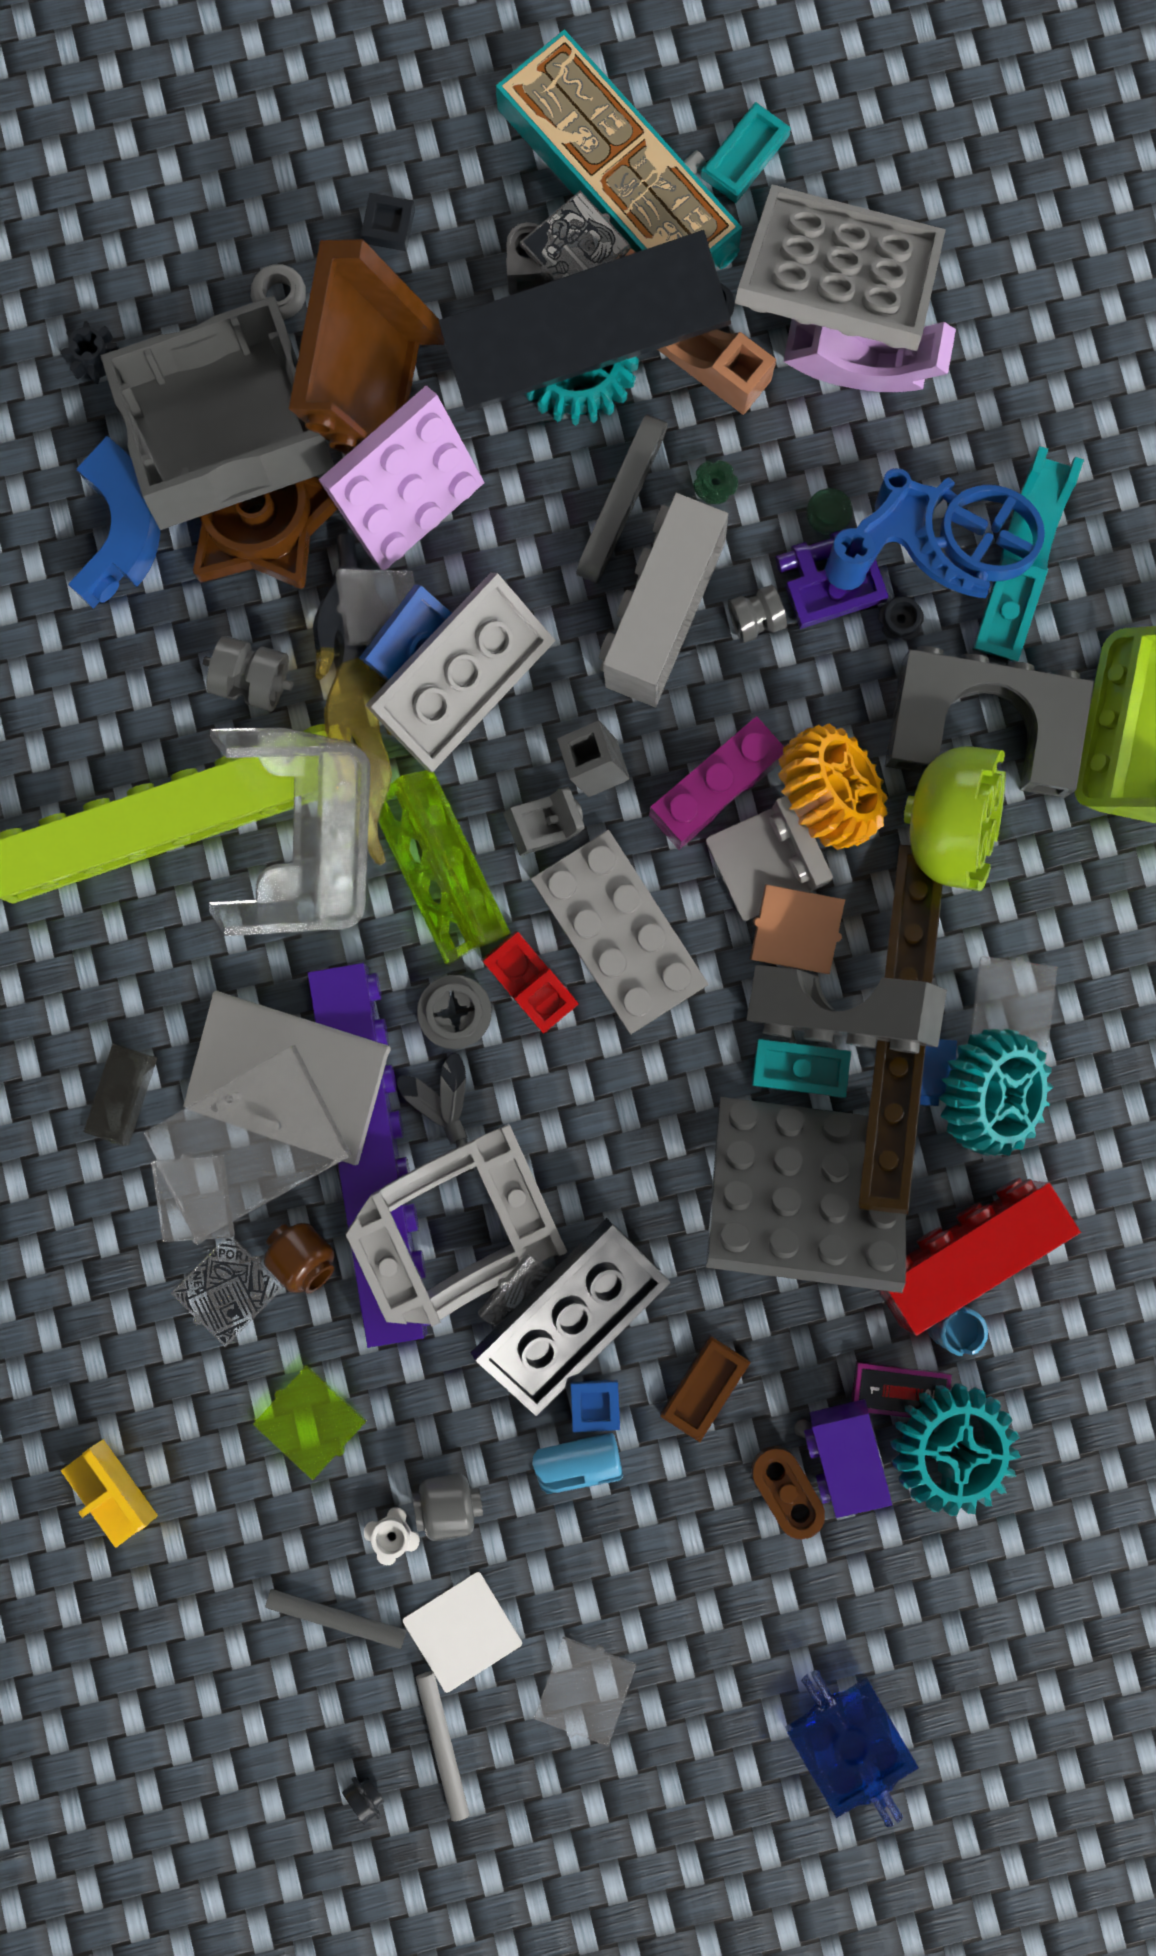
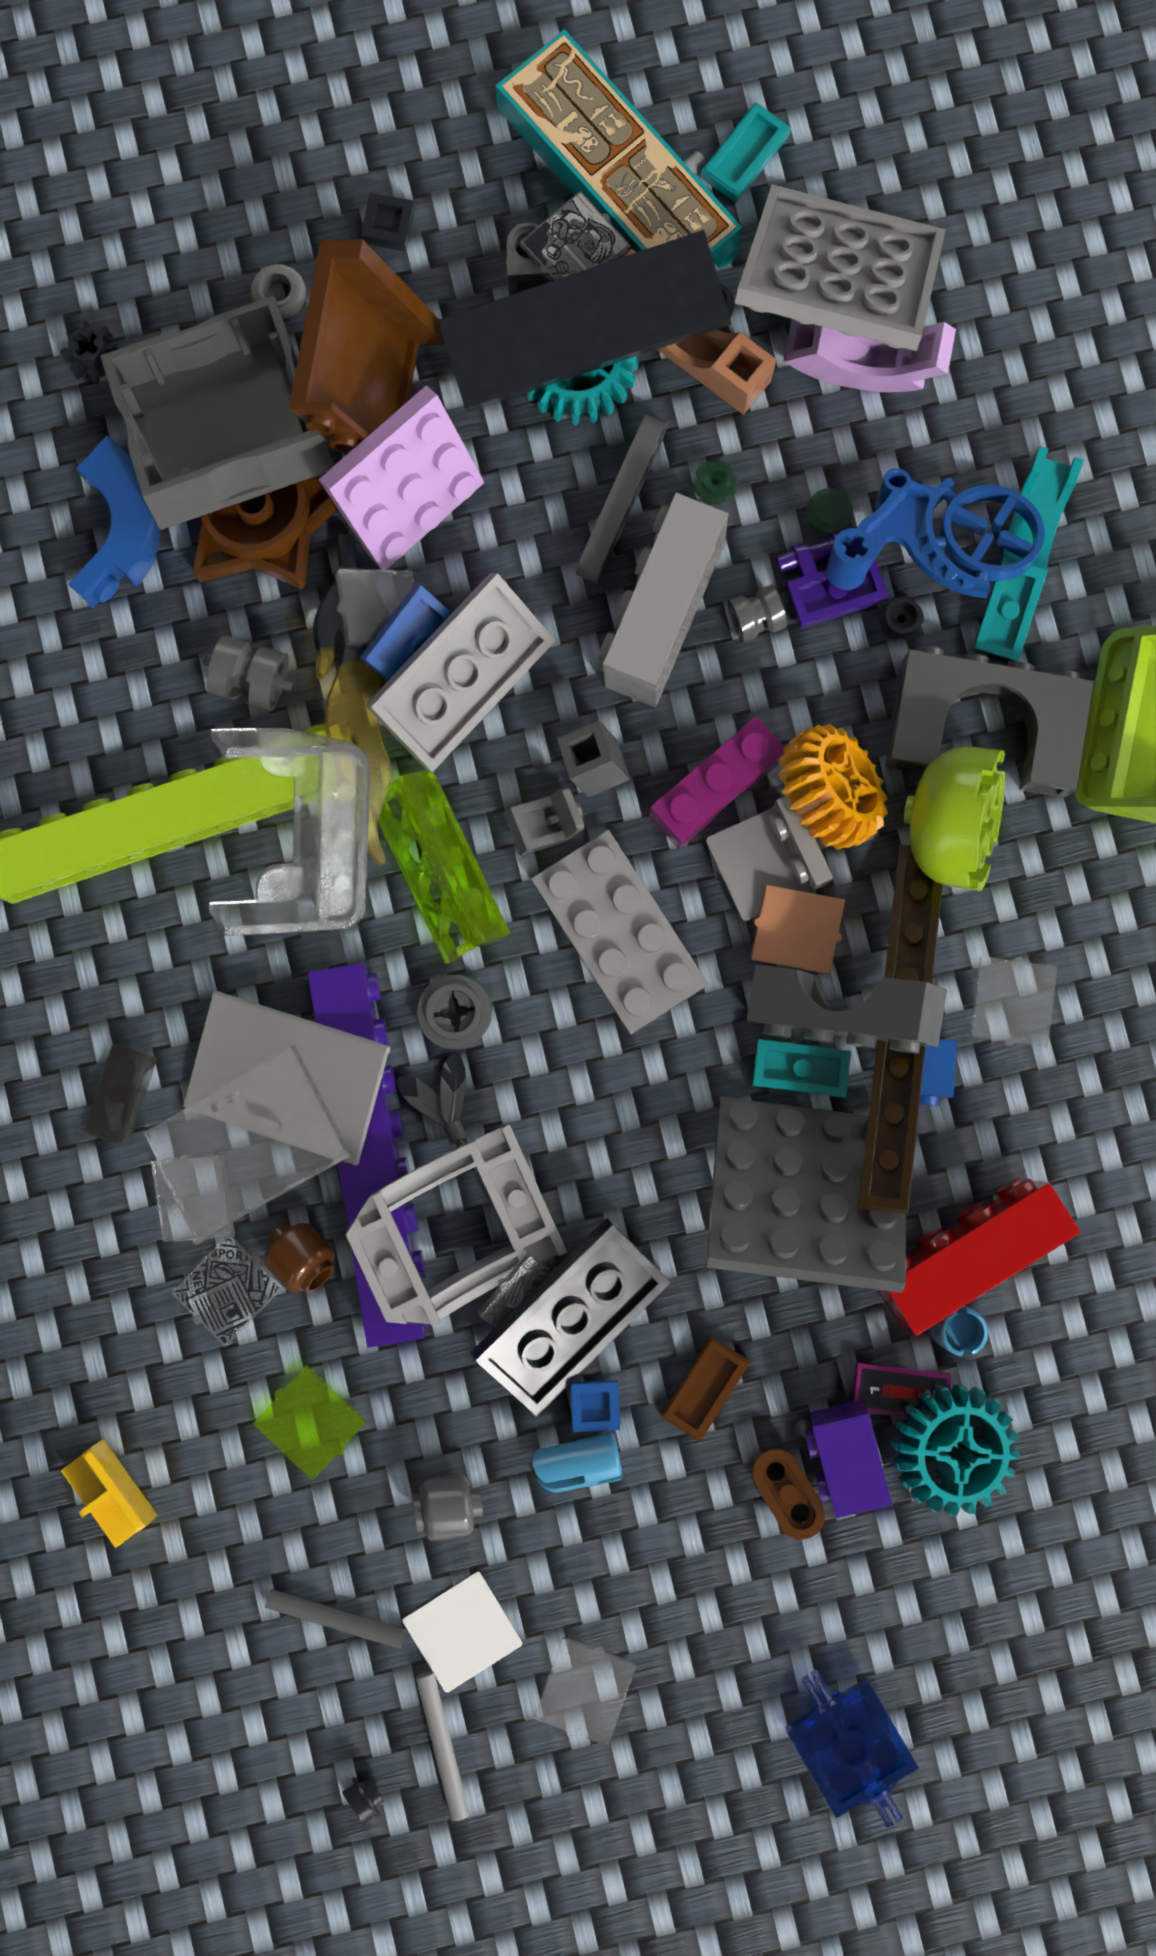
(389, 1550): white plate -> none
(530, 982): red slope -> none
(996, 1092): teal gear -> none

